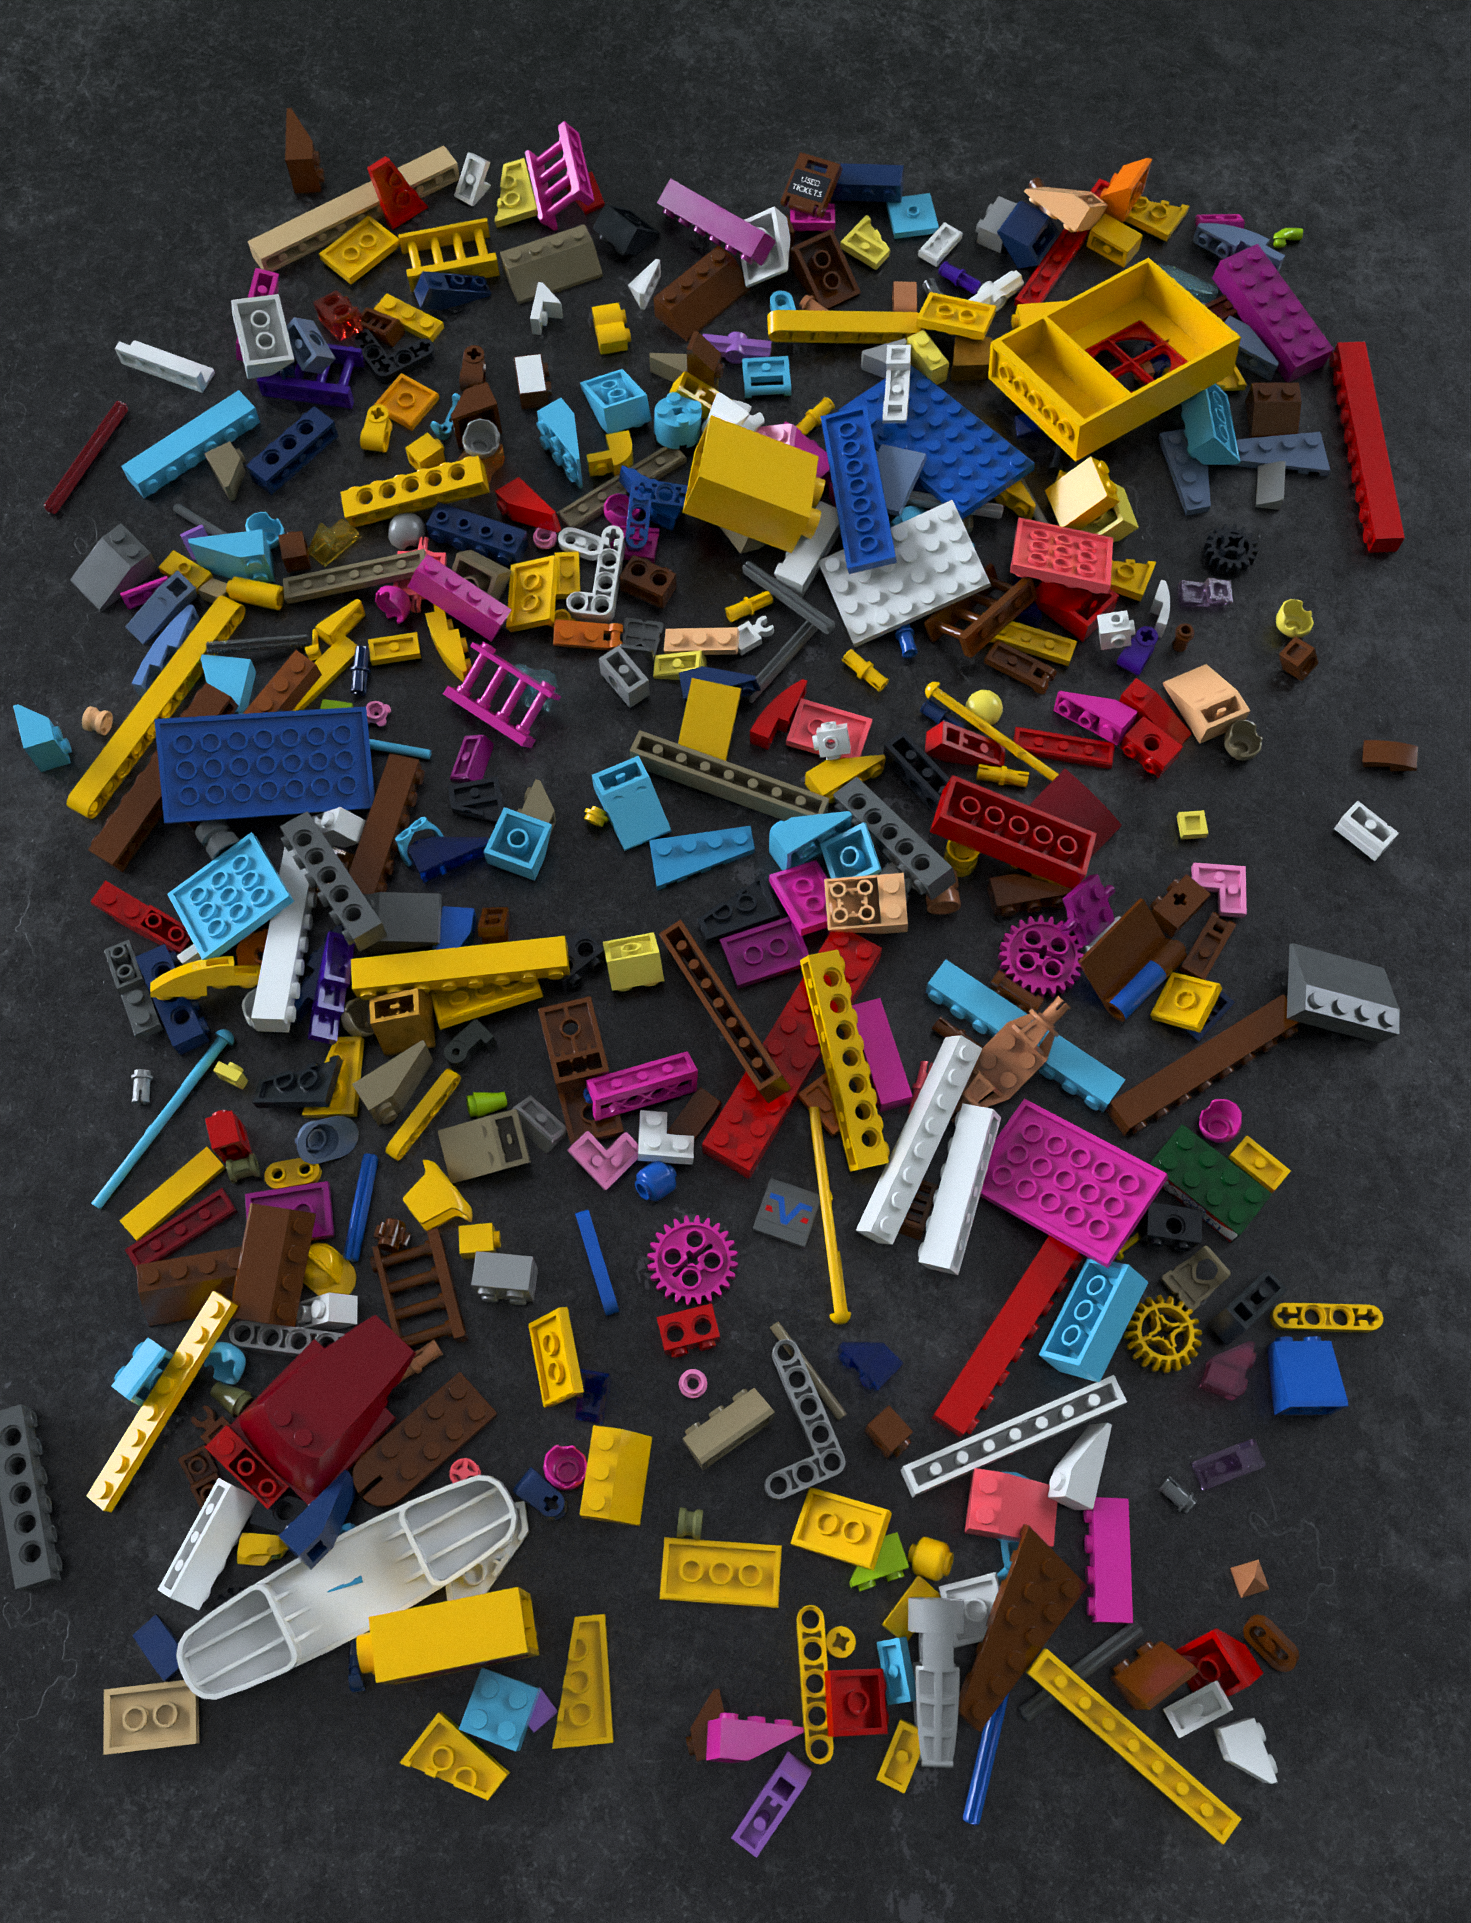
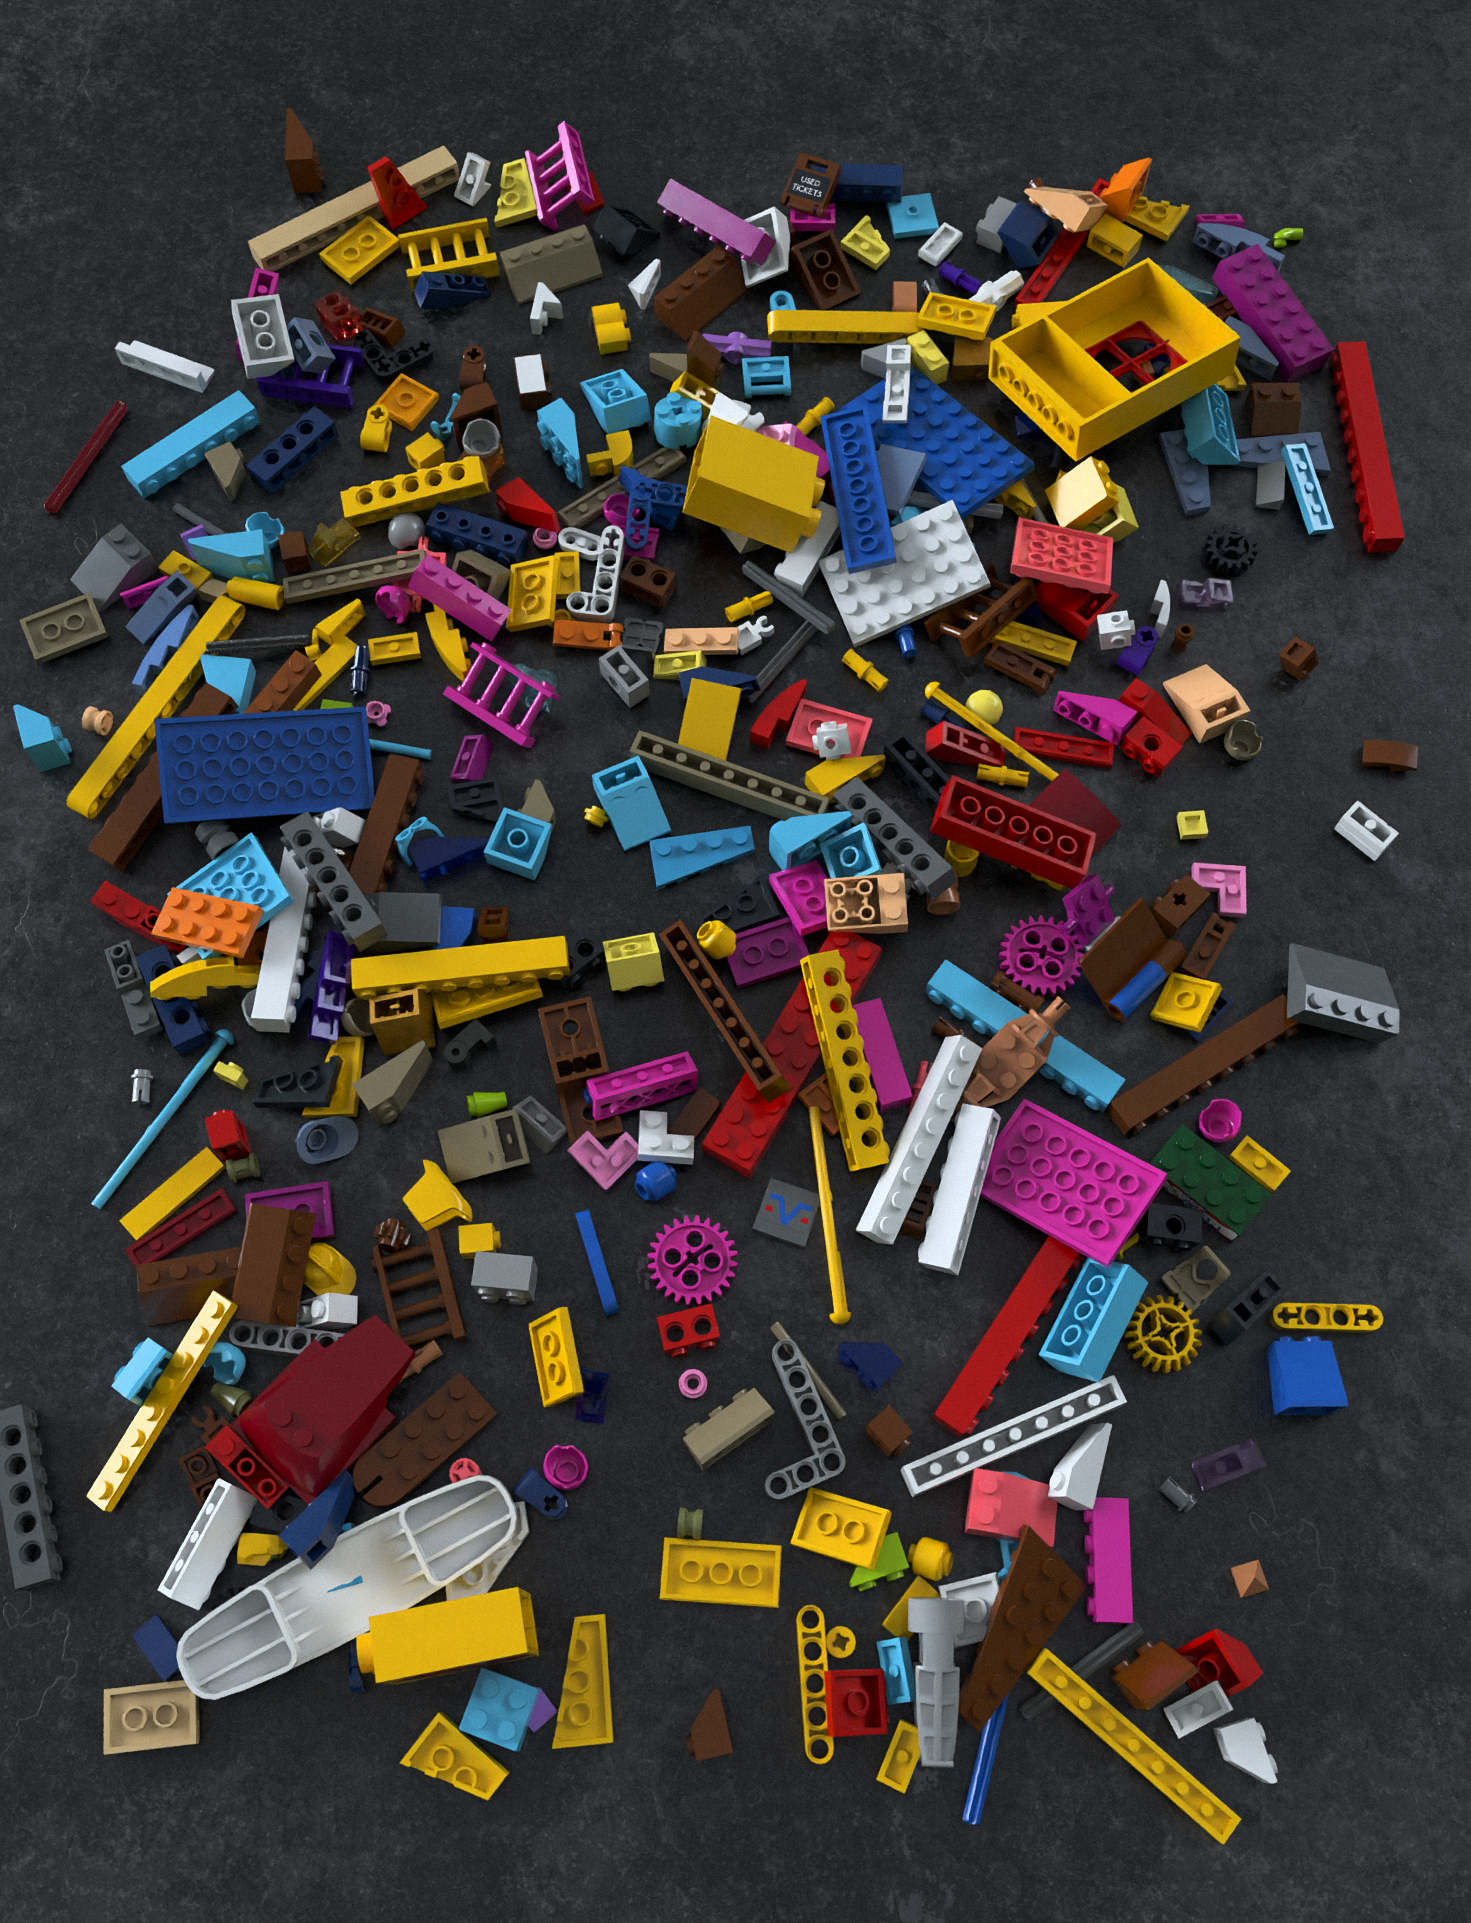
(63, 628): none -> dark tan plate
(207, 922): none -> orange plate
(291, 1173): yellow plate -> none
(360, 1207): blue axle -> none
(412, 319): yellow plate -> none
(423, 1114): yellow beam -> none
(616, 1476): yellow slope -> none
(716, 939): none -> yellow head
(742, 1740): dark pink slope -> none
(772, 1804): medium lavender slope -> none
(809, 303): nougat pin -> none
(1021, 893): reddish brown slope -> none
(1131, 578): yellow wing -> none
(1227, 1371): clear pink slope -> none
(1270, 1642): reddish brown plate -> none
(1293, 619): light yellow hair -> none
(1307, 489): none -> medium azure plate

